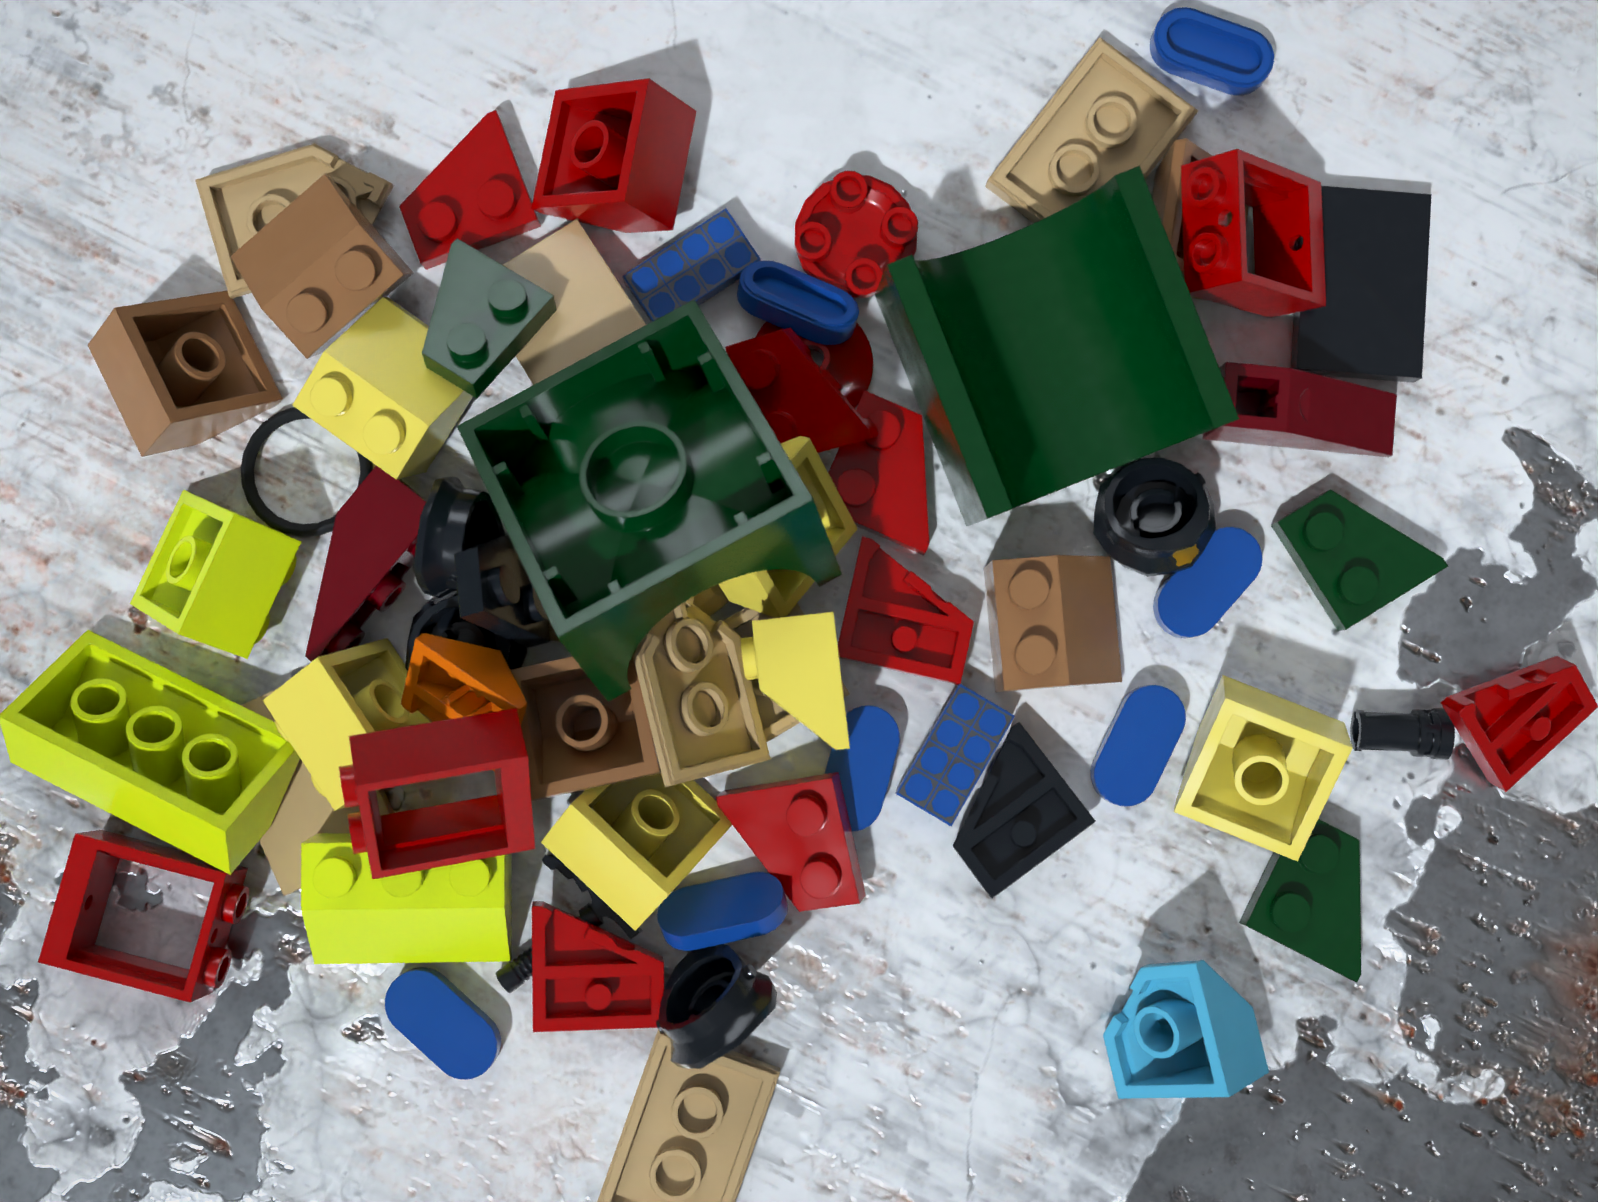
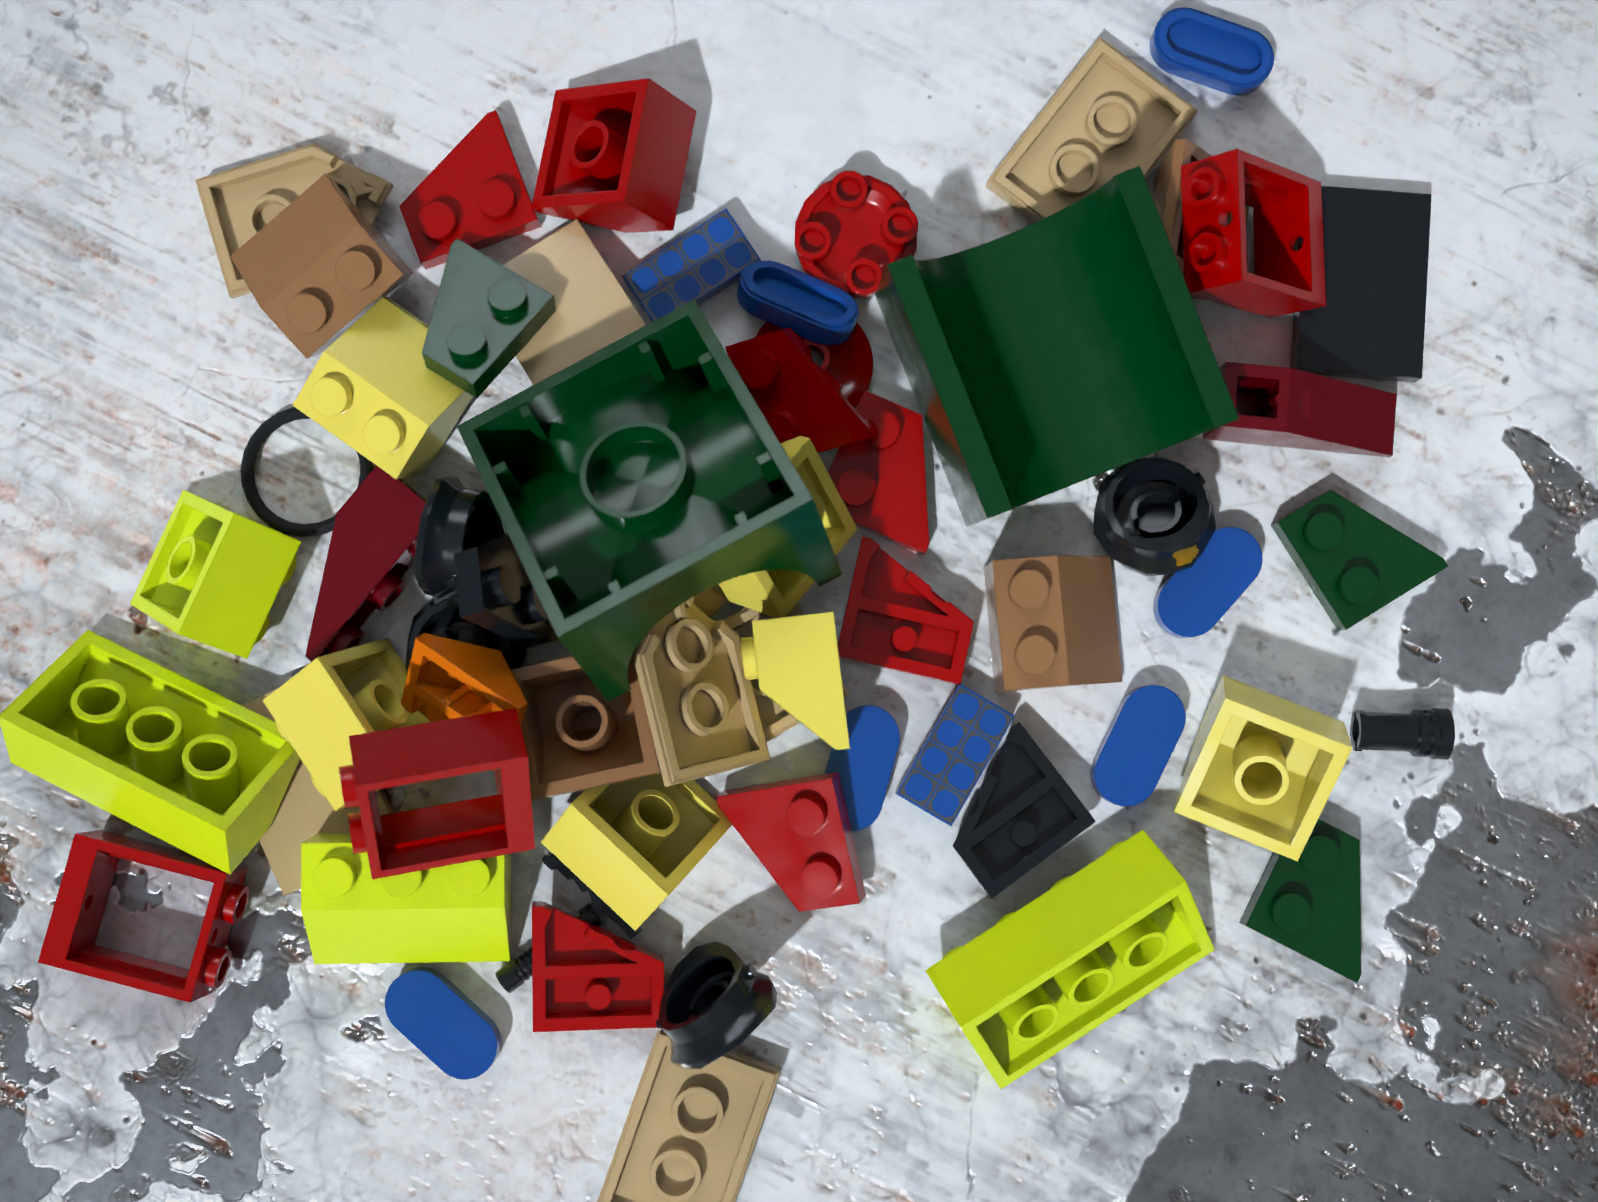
(182, 370): medium nougat slope -> none
(722, 911): blue tile -> none
(1072, 958): none -> neon yellow slope
(1183, 1036): medium azure slope -> none
(1520, 717): red wing -> none

